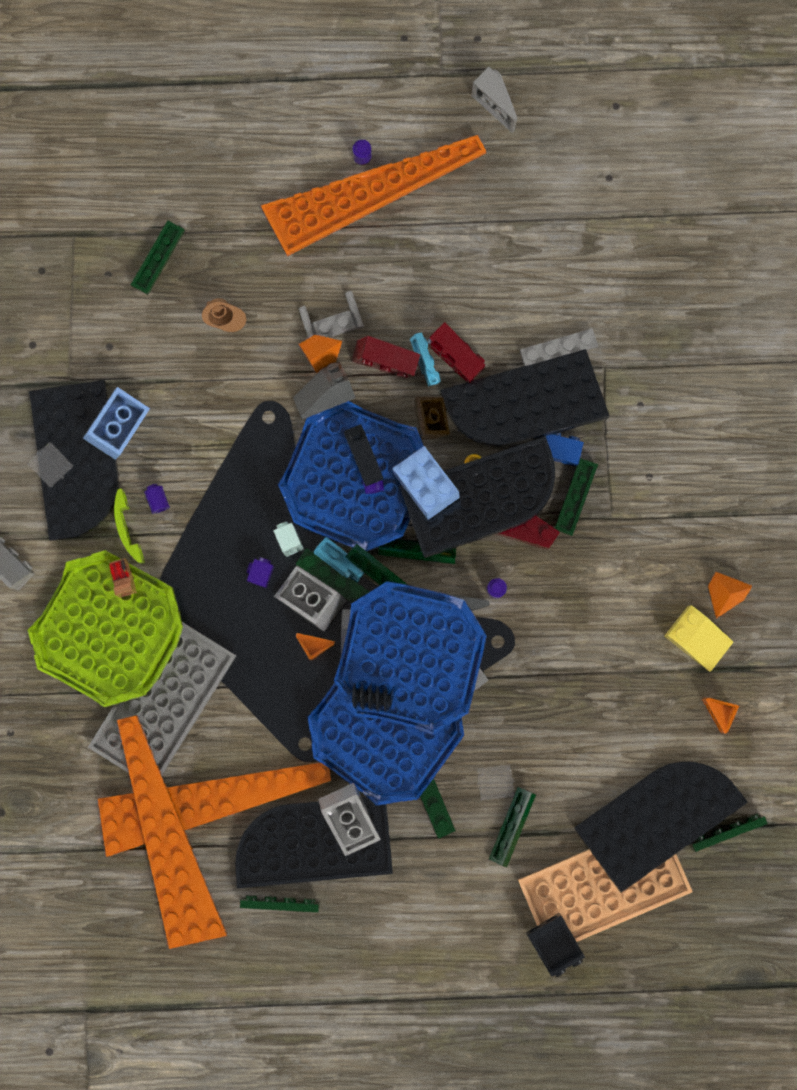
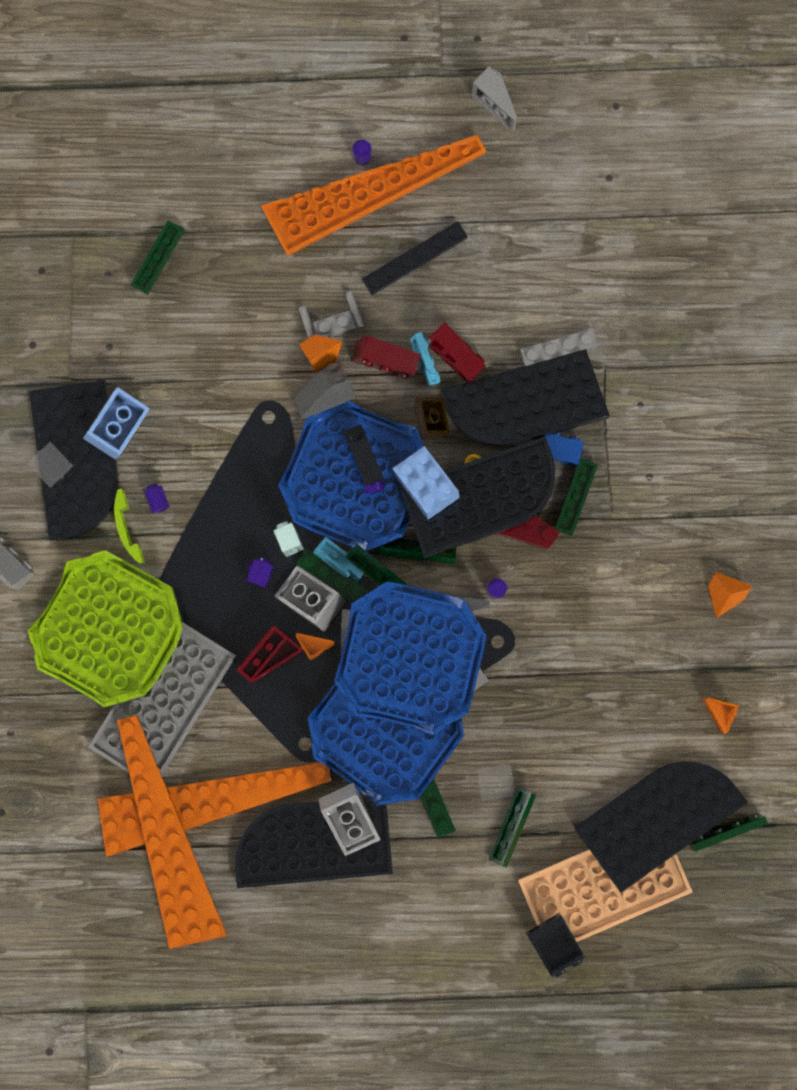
(122, 578): leg -> none
(223, 315): medium nougat piece -> none
(268, 654): none -> dark red wedge
(287, 904): dark green plate -> none
(372, 698): black piece -> none
(414, 258): none -> black plate
(699, 638): light yellow slope -> none

